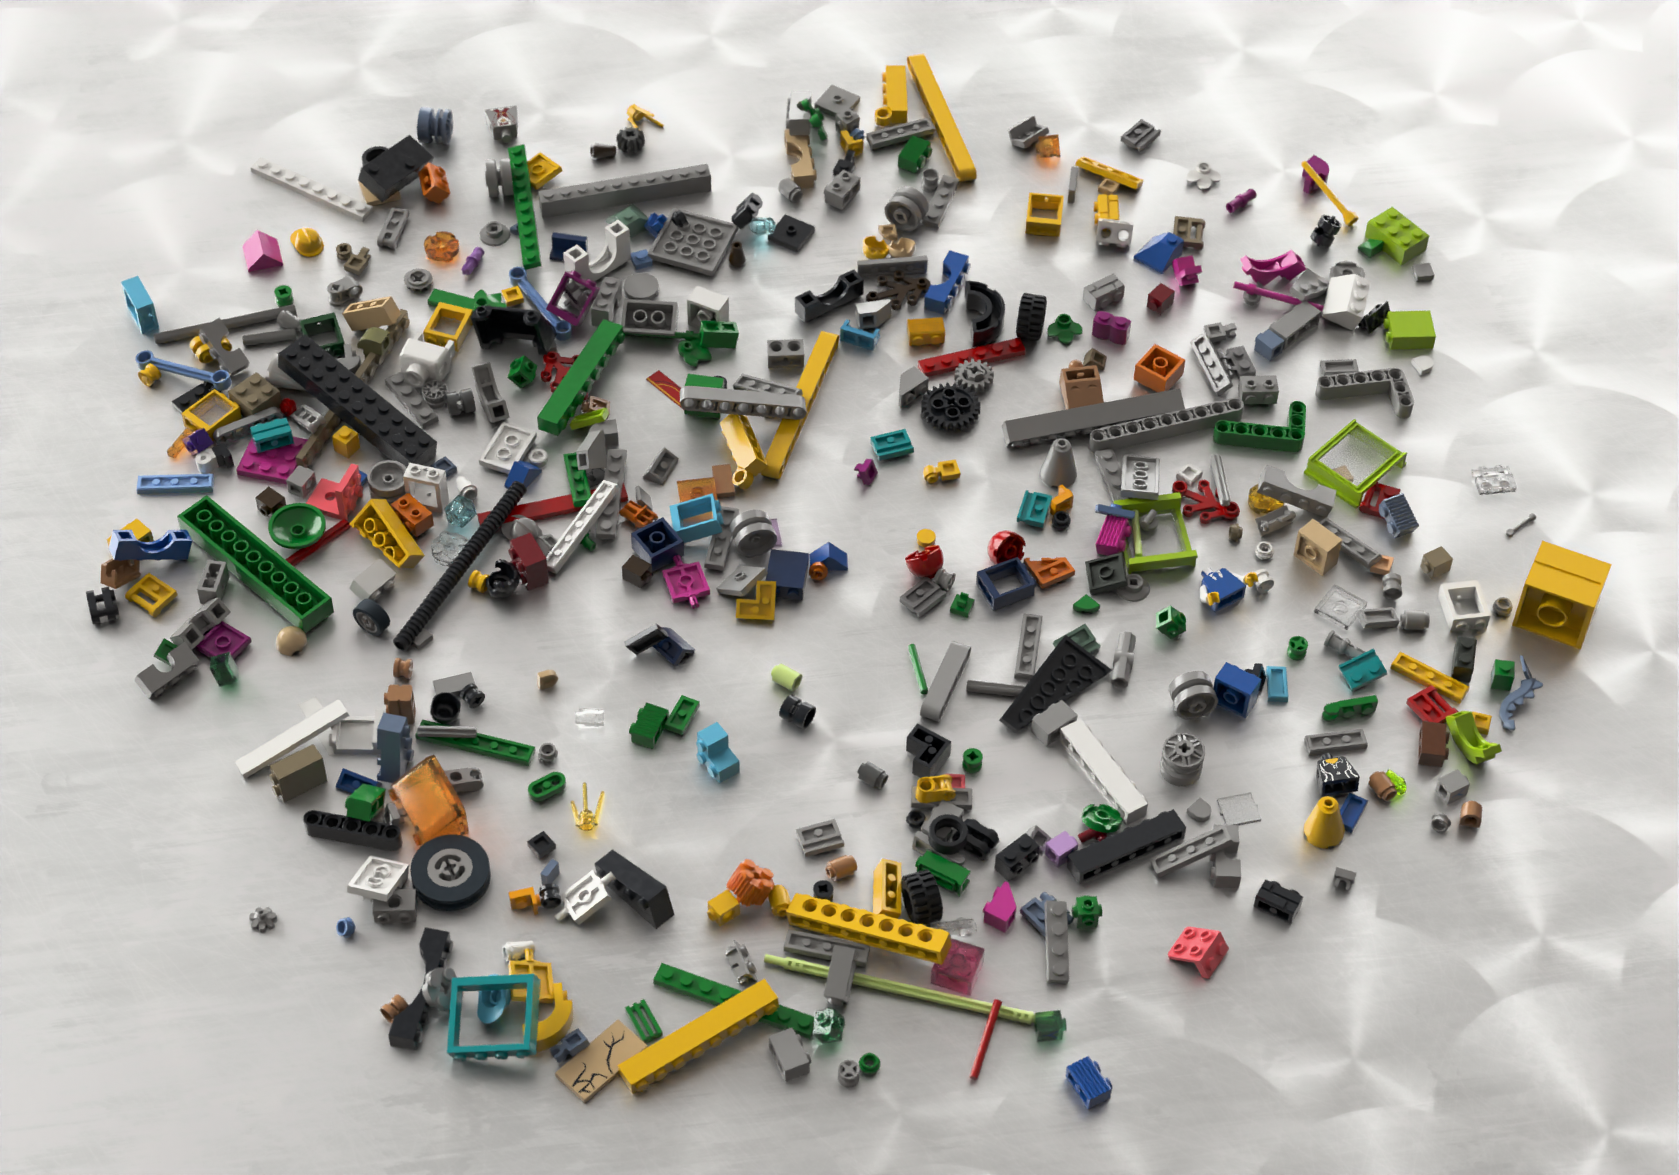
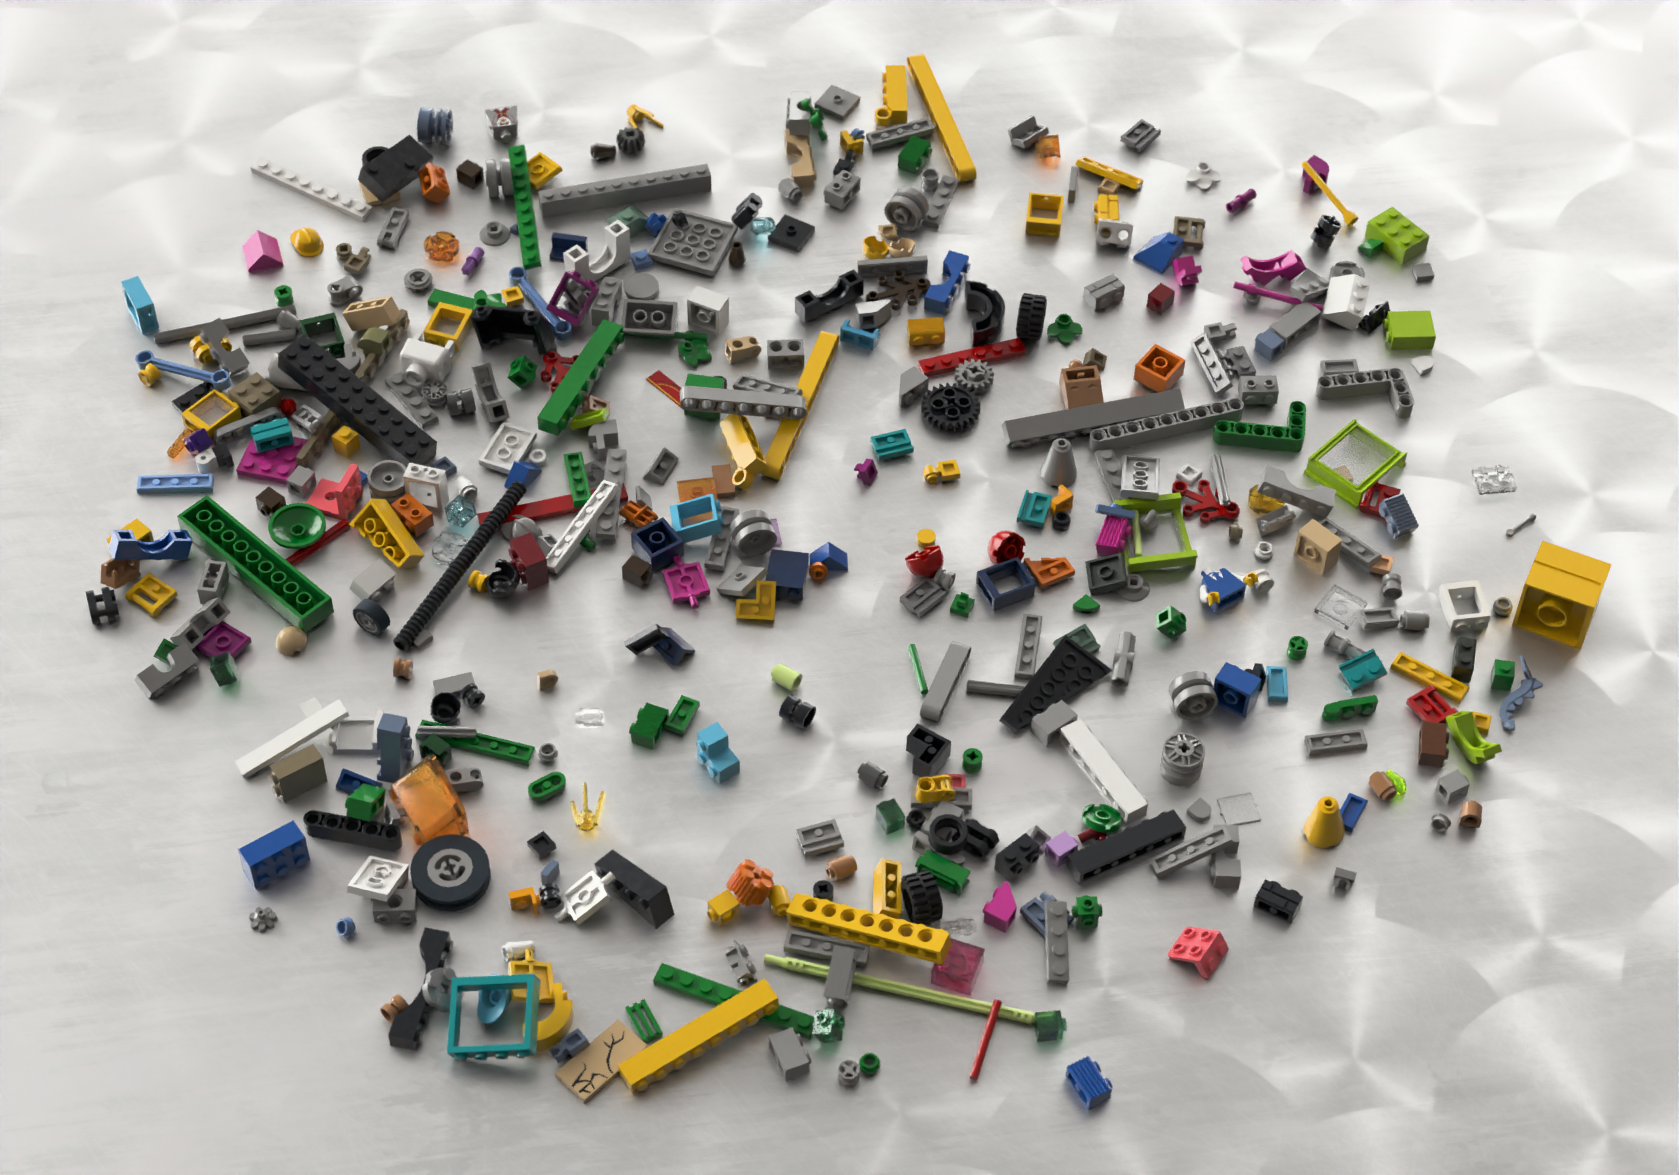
(274, 854): none -> blue brick
(401, 702): medium nougat brick -> none
(436, 746): none -> dark green brick
(470, 174): none -> dark brown brick
(592, 452): light grey slope -> none
(718, 334): green hinge -> none
(742, 348): none -> tan leg
(847, 121): light grey brick -> none
(890, 816): none -> clear green brick
(1111, 327): magenta brick -> none
(1336, 776): black torso -> none
(1436, 562): dark tan brick -> none

